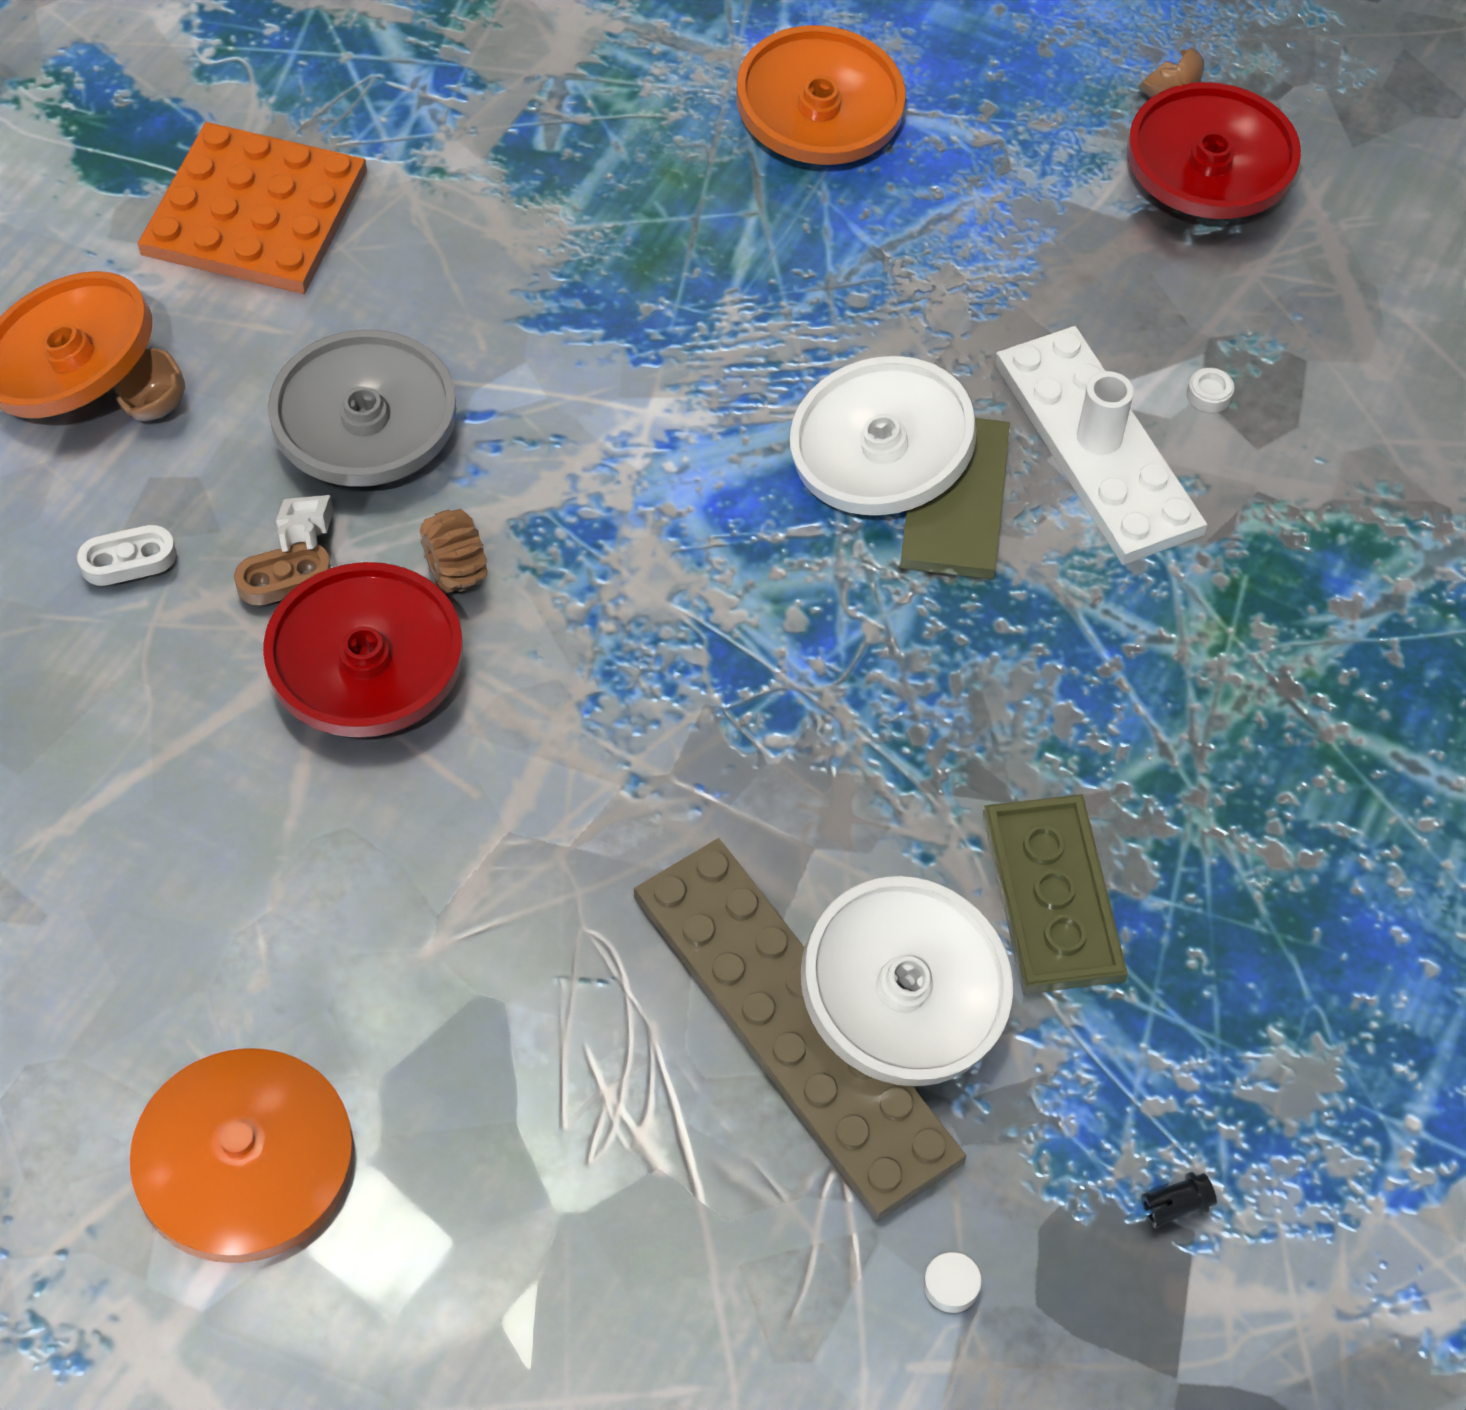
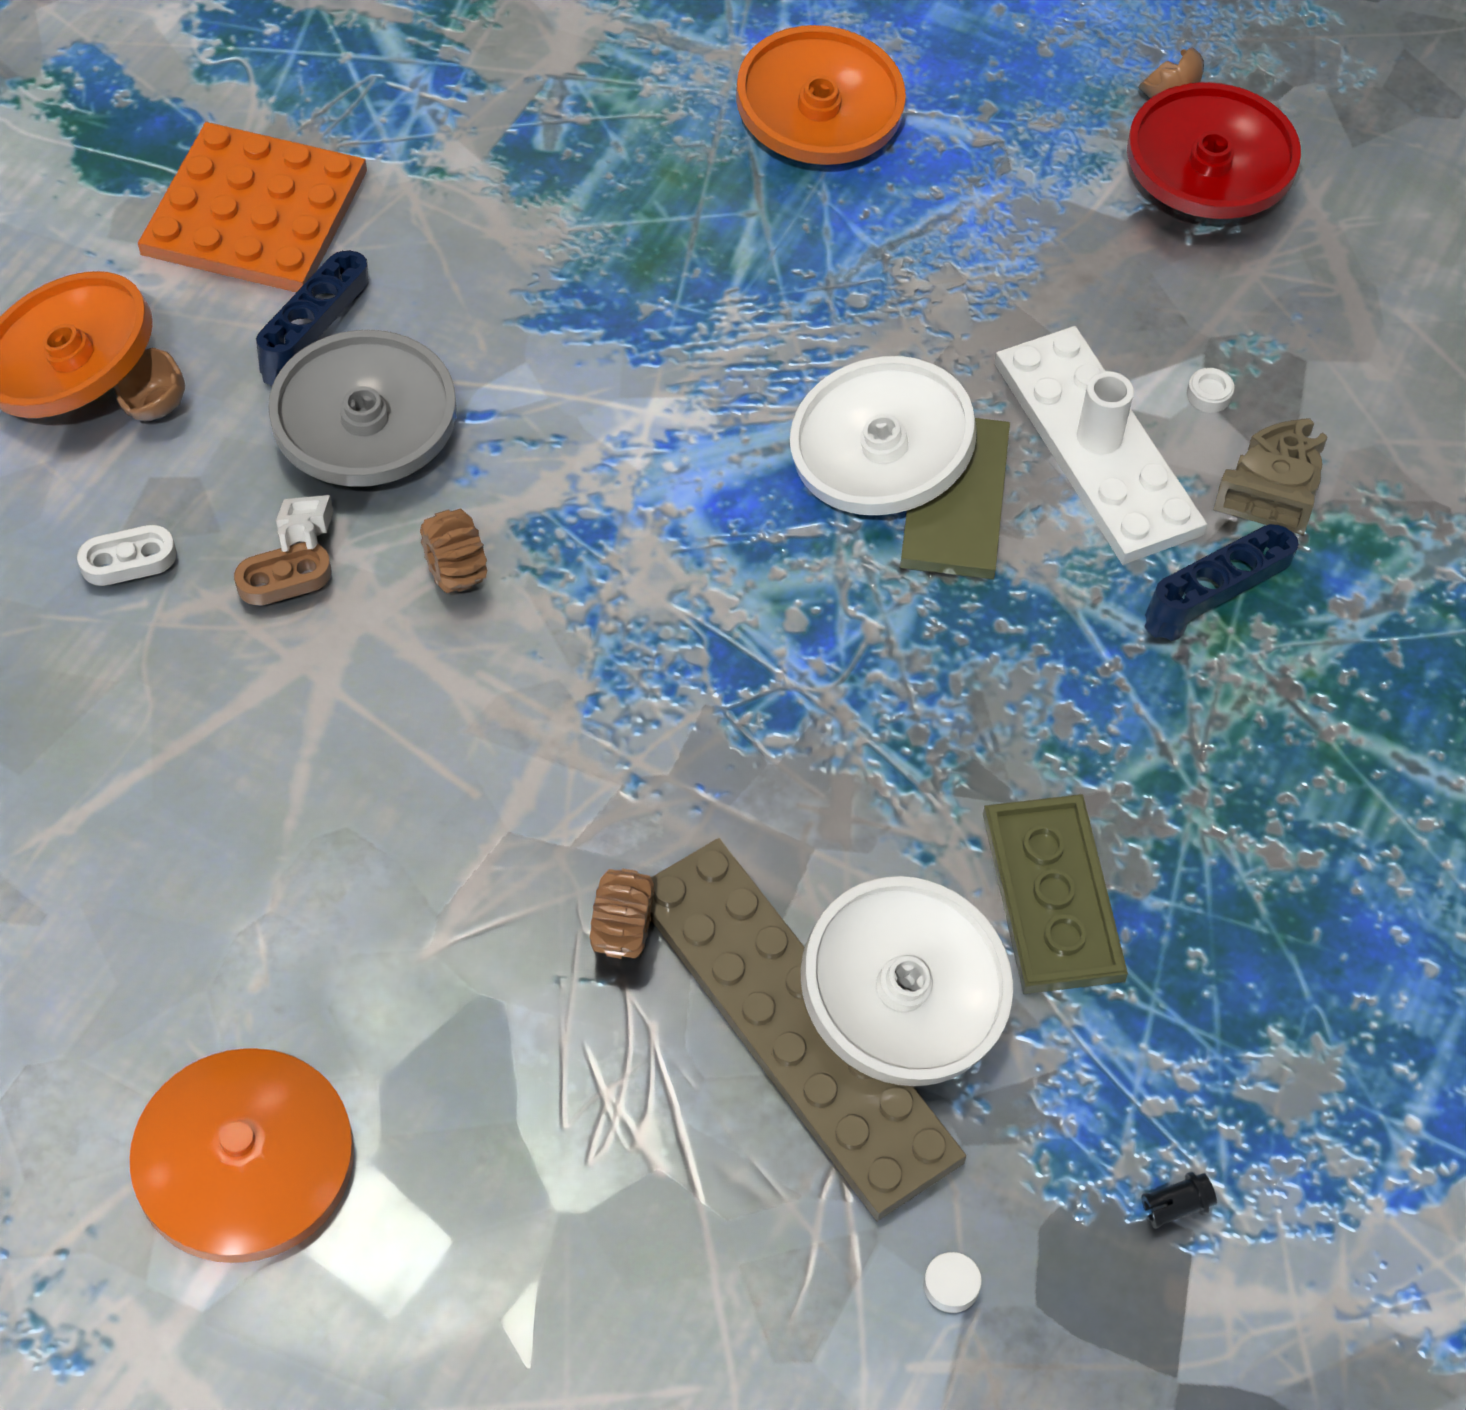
(271, 346): none -> dark blue beam
(363, 649): red dish -> none
(622, 913): none -> medium nougat gear
(1170, 613): none -> dark blue beam
(1275, 477): none -> dark tan piece

